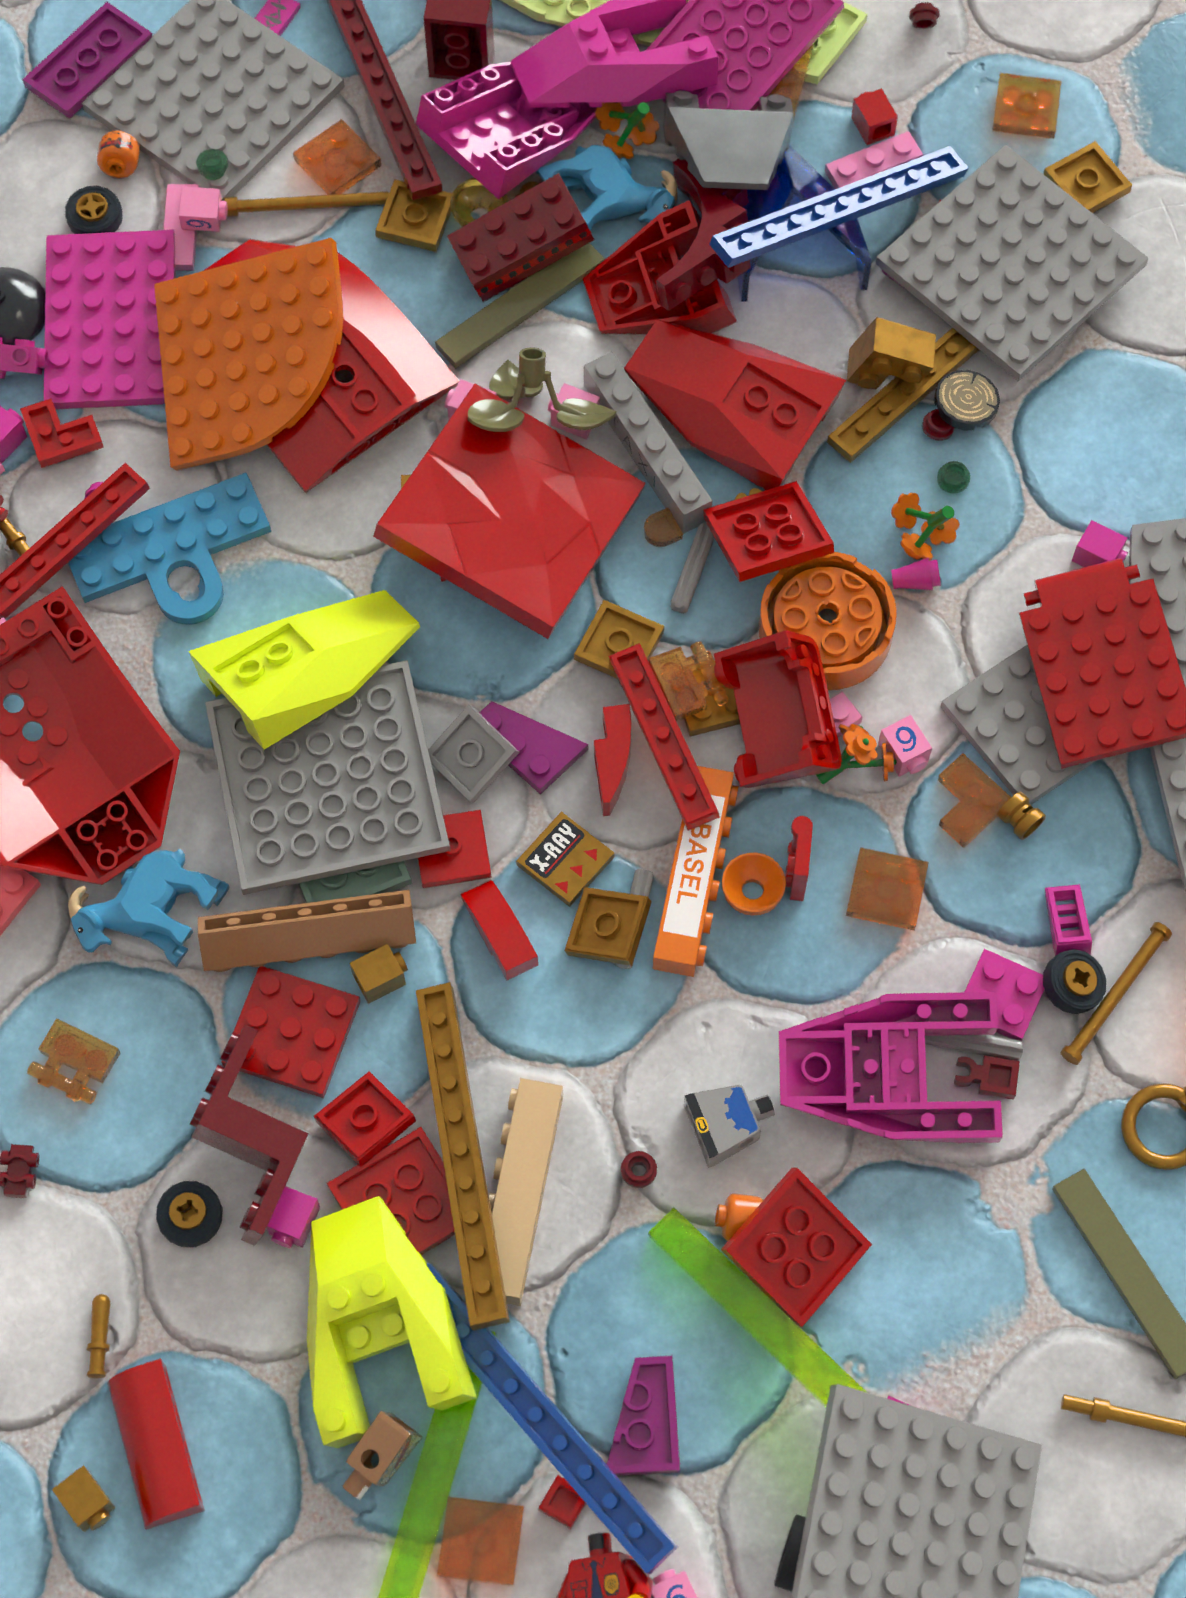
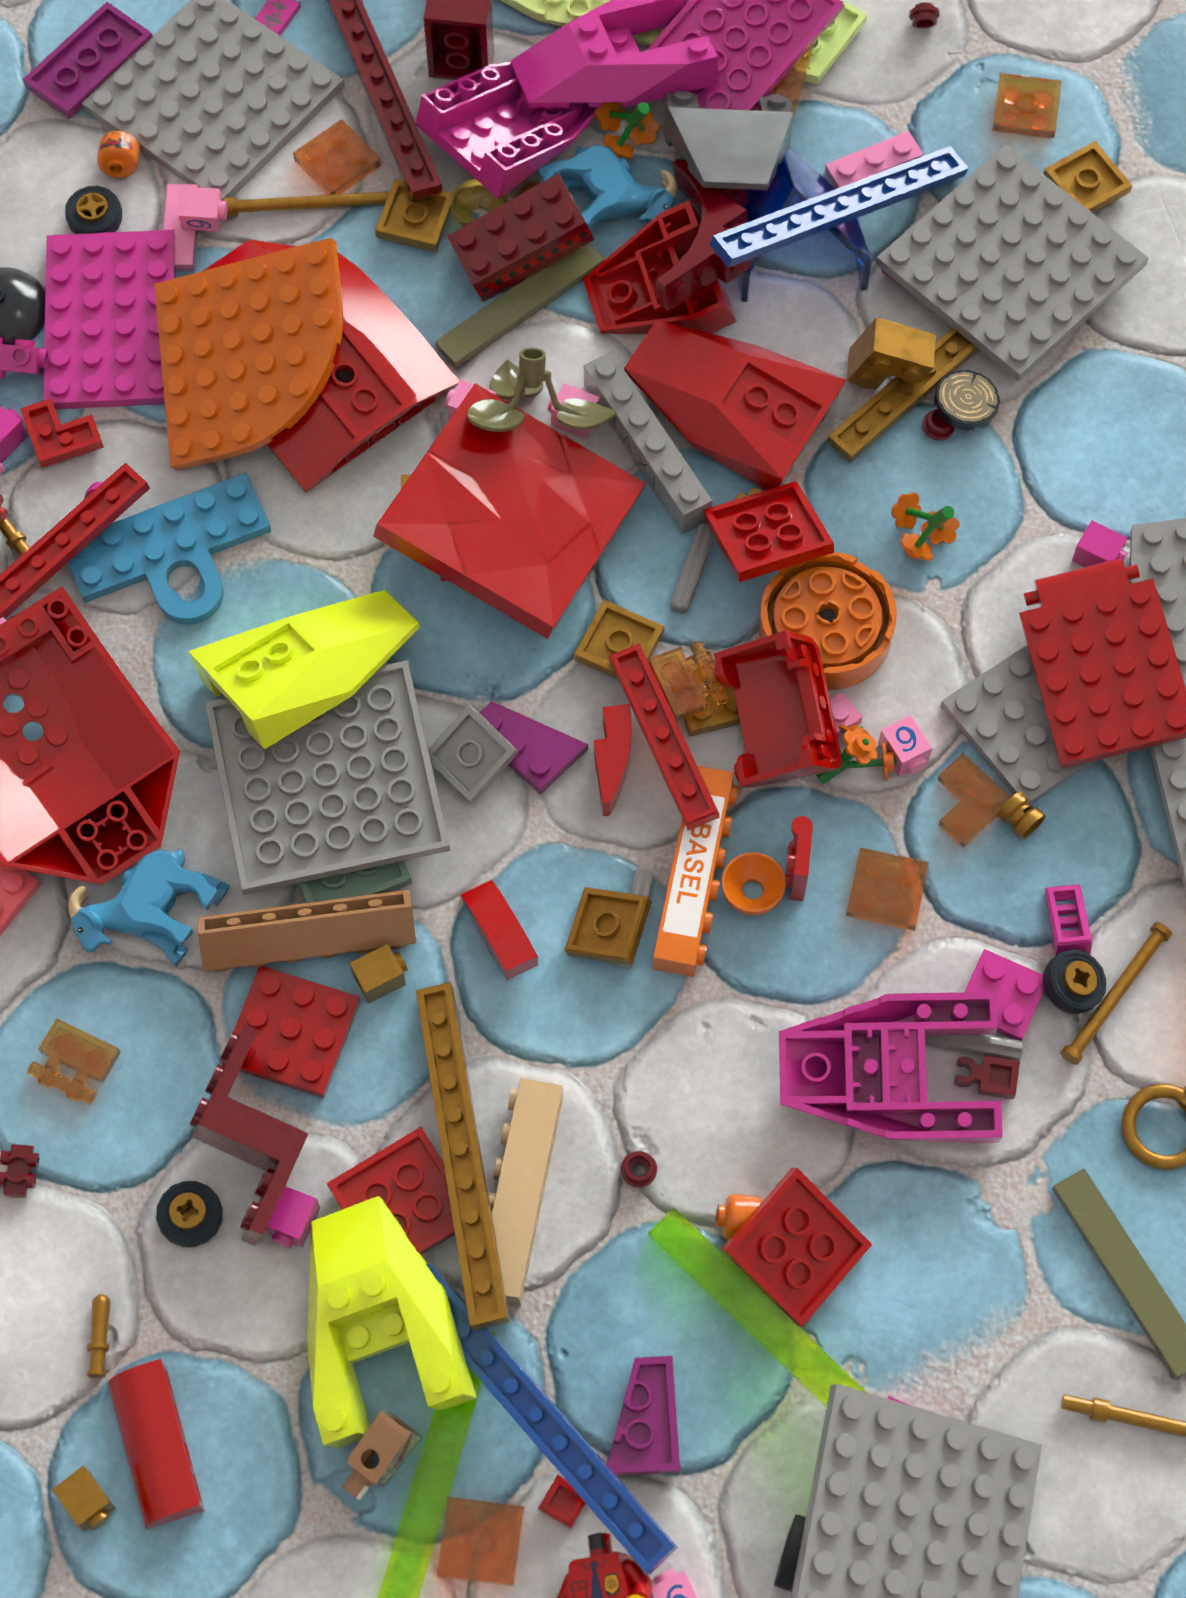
(212, 164): clear green plate -> none
(364, 1118): red plate -> none
(467, 854): red plate -> none
(565, 859): pearl gold tile -> none
(662, 529): clear orange tile -> none
(725, 1120): light grey torso -> none
(874, 116): red brick -> none
(918, 575): dark pink cone -> none
(953, 477): clear green plate -> none

